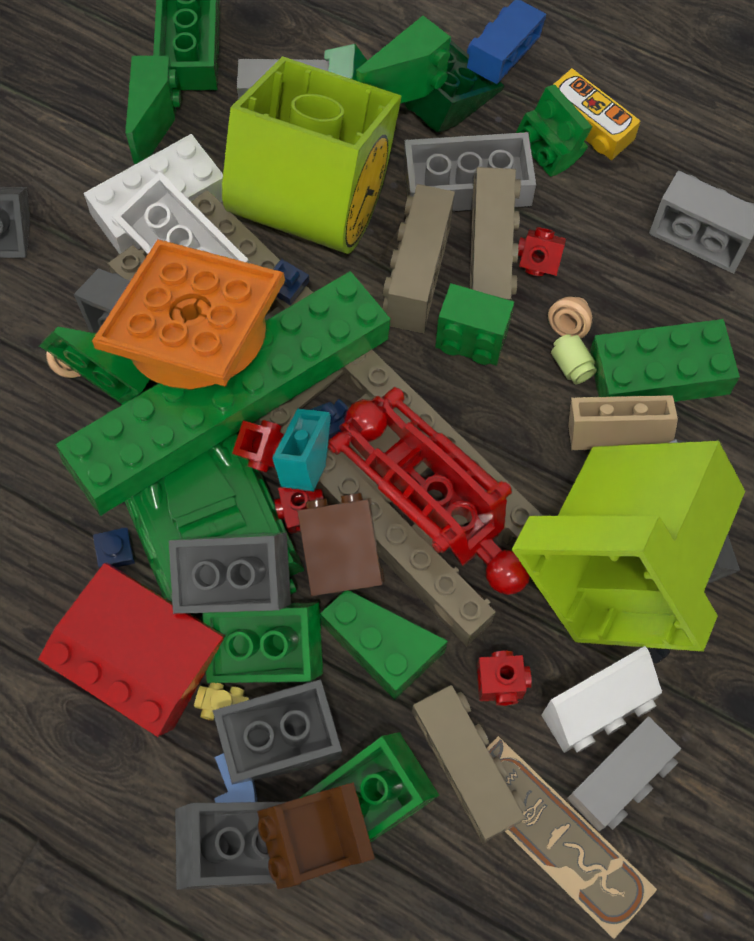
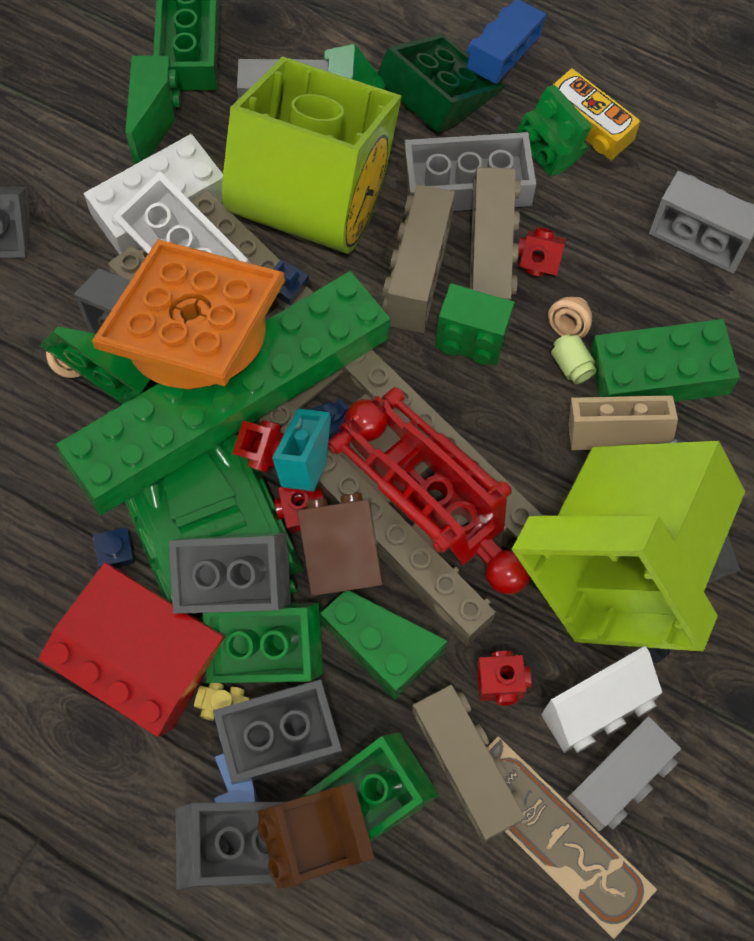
(410, 63): green slope -> none

